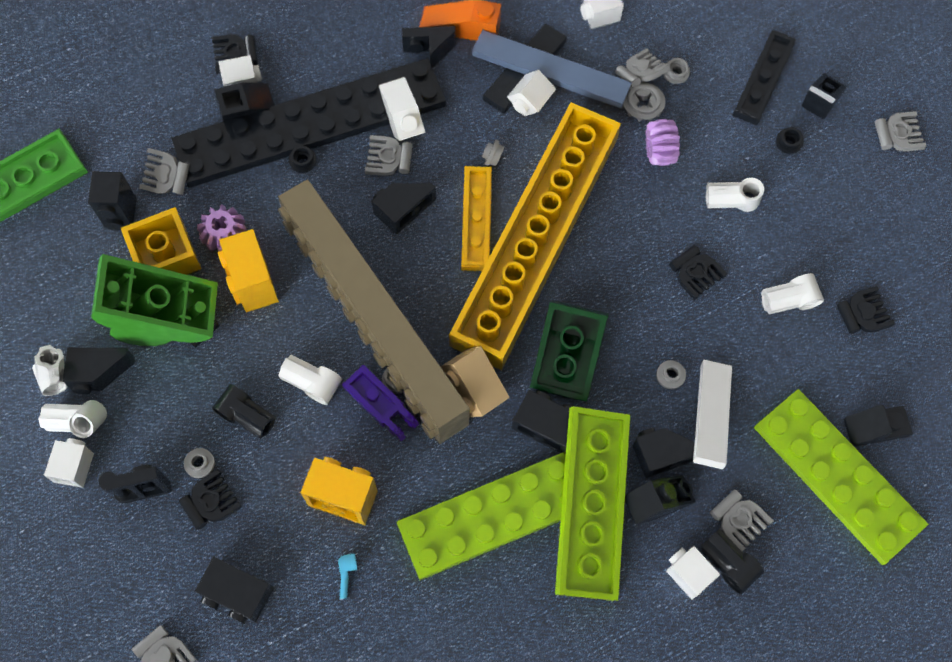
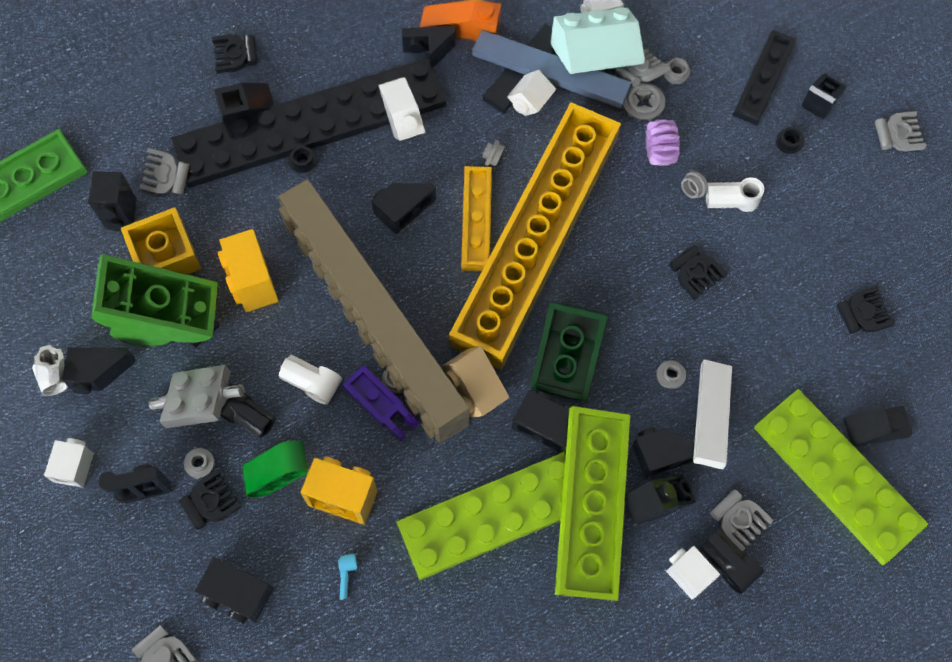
(78, 419): white piece -> none
(196, 396): none -> light grey plate
(219, 226): lavender gear -> none
(239, 71): white brick -> none
(275, 469): none -> green beam
(391, 156): light grey piece -> none
(597, 40): none -> light aqua slope
(694, 185): none -> light grey plate
(798, 293): white piece -> none

